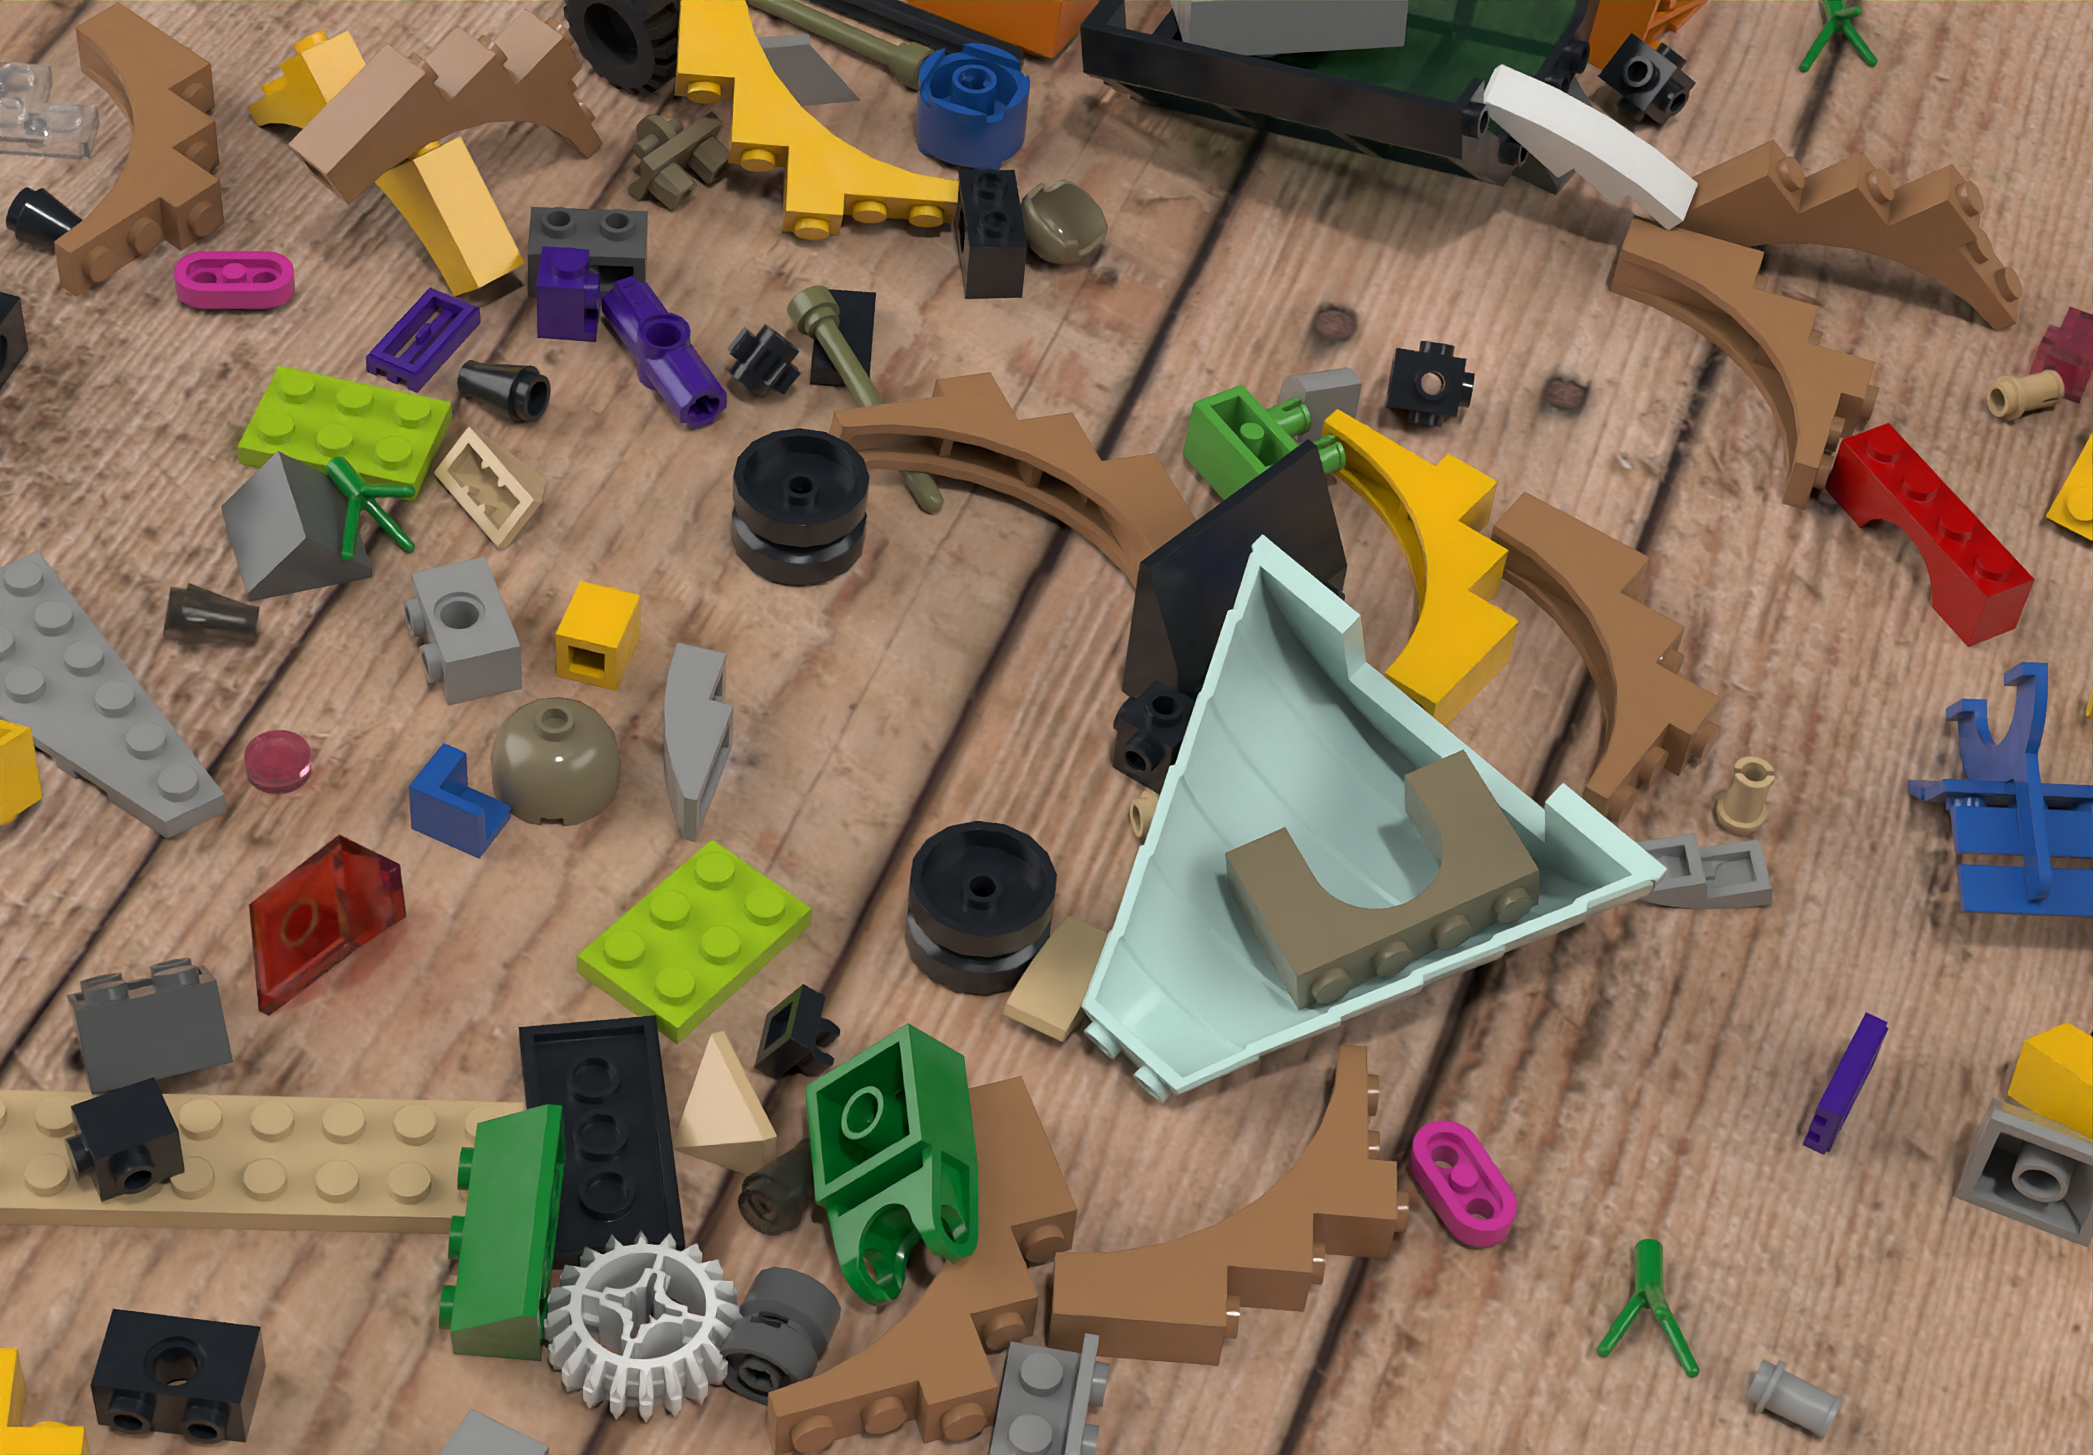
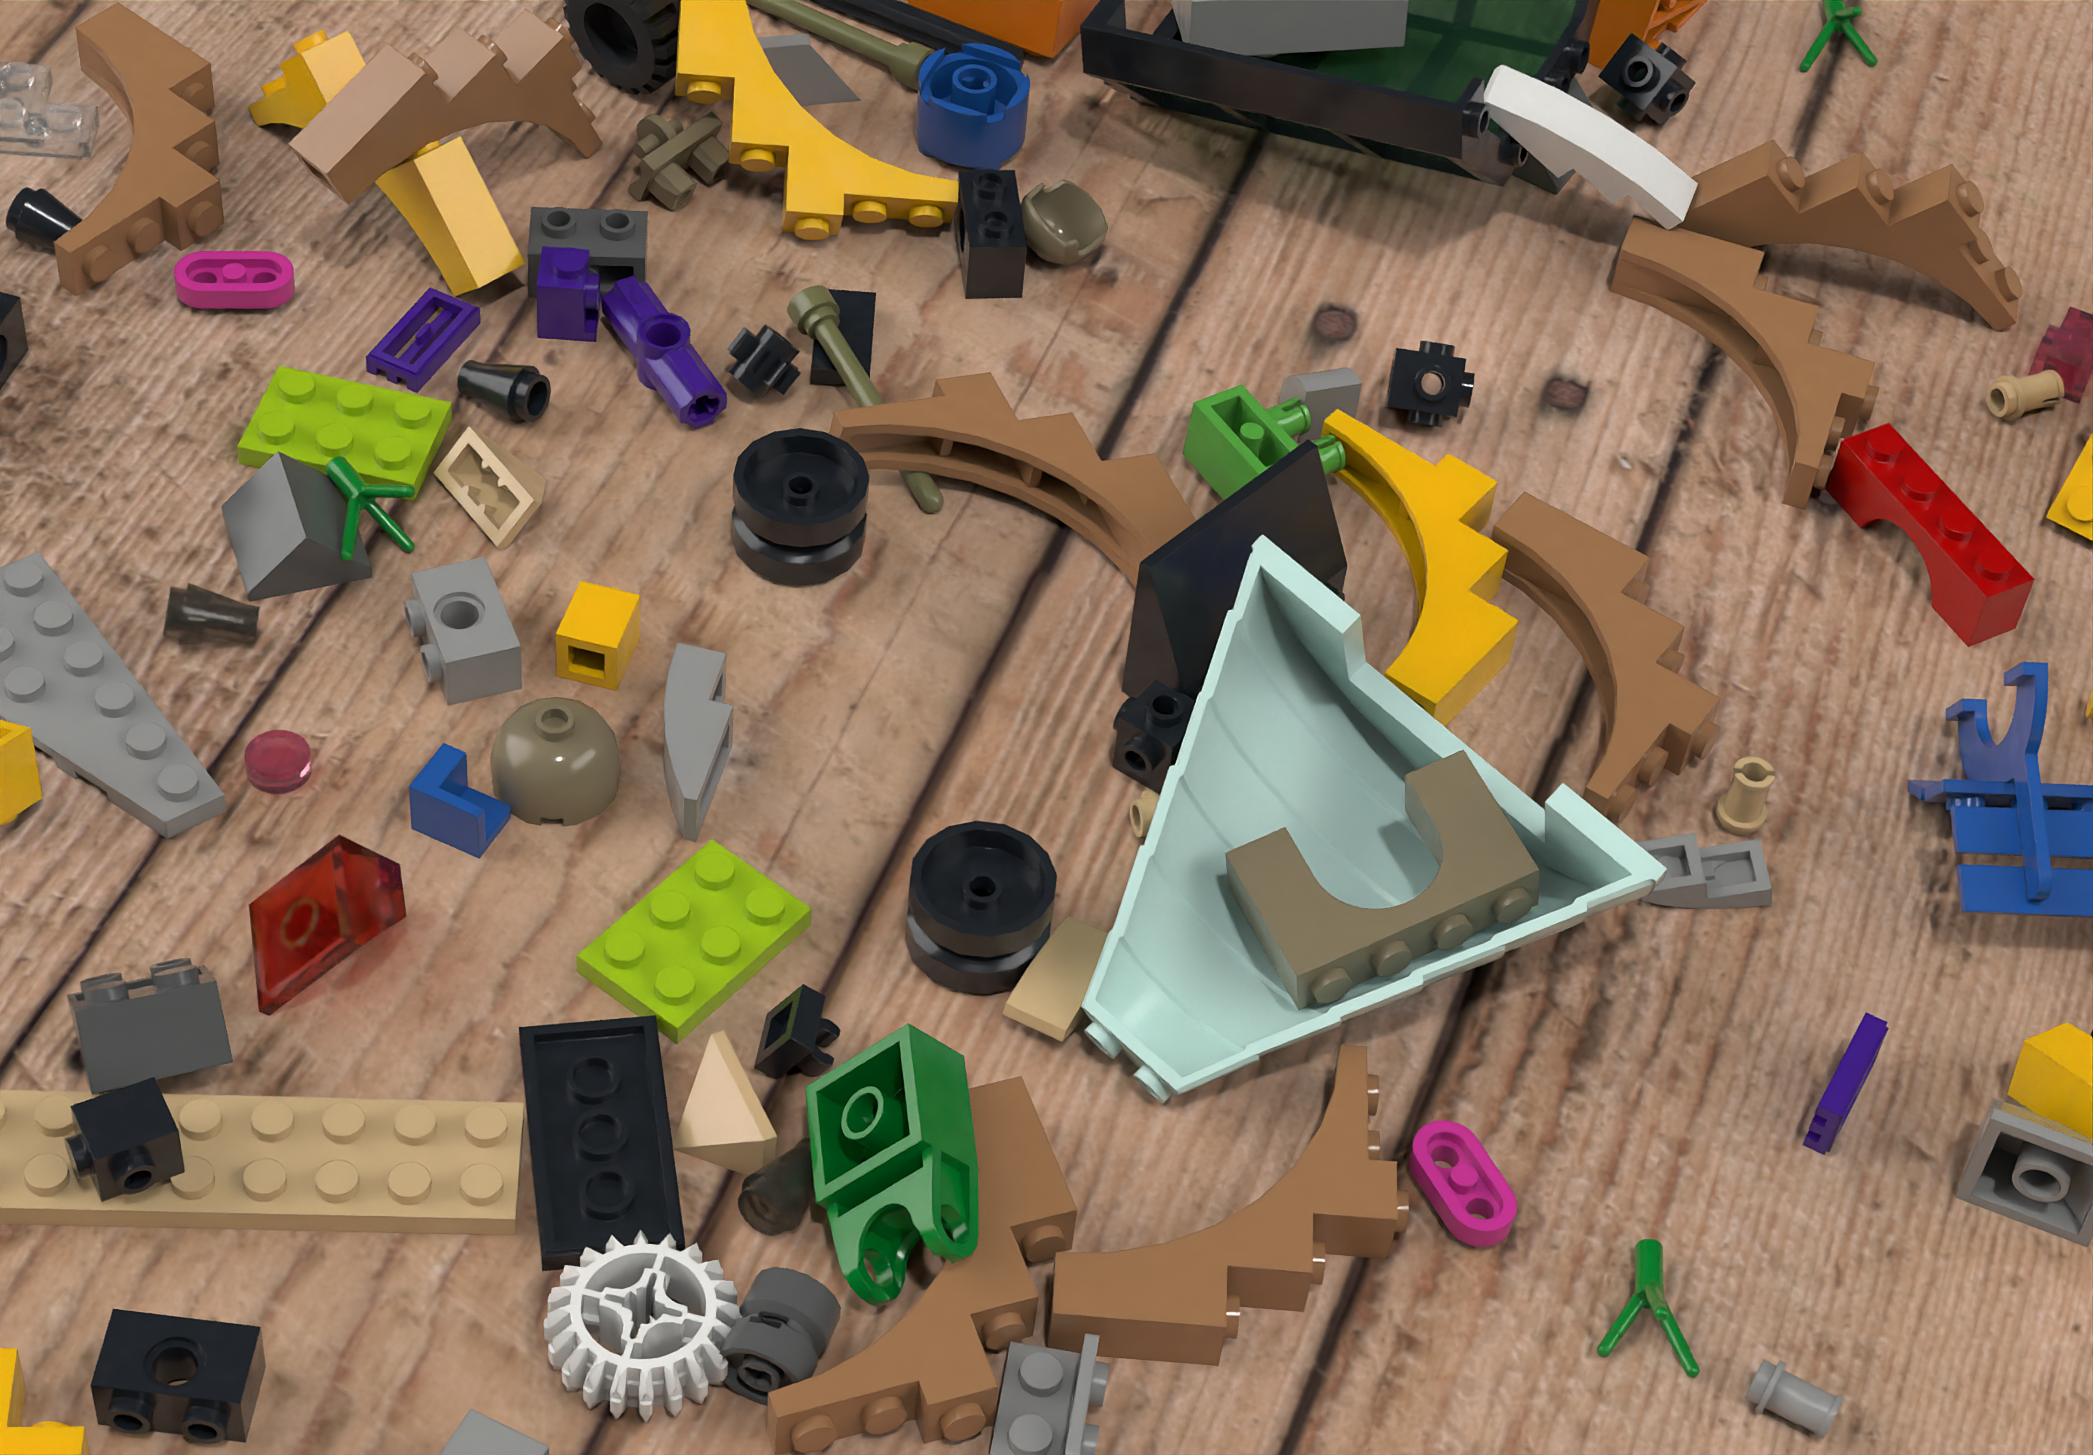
(506, 1235): green slope -> none

